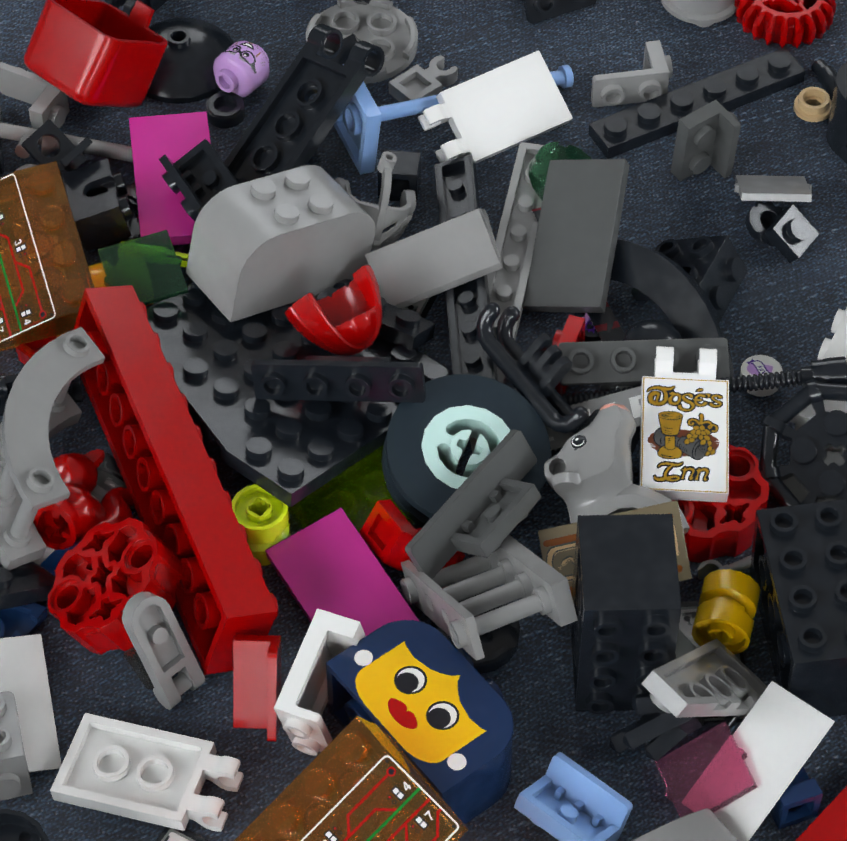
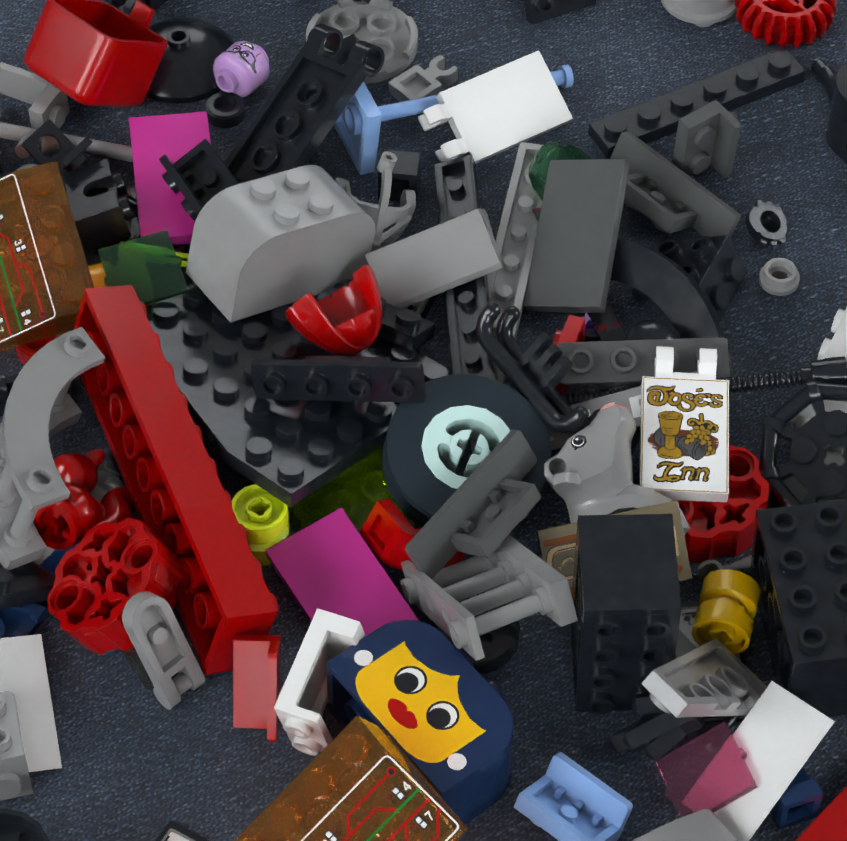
(145, 774): white tile -> none
(635, 85): light grey bracket -> none
(669, 194): none -> dark grey bracket
(760, 364): white tile -> none
(773, 188): light grey piece -> none
(779, 277): none -> light grey plate
(791, 233): plate -> none
(812, 104): tan plate -> none

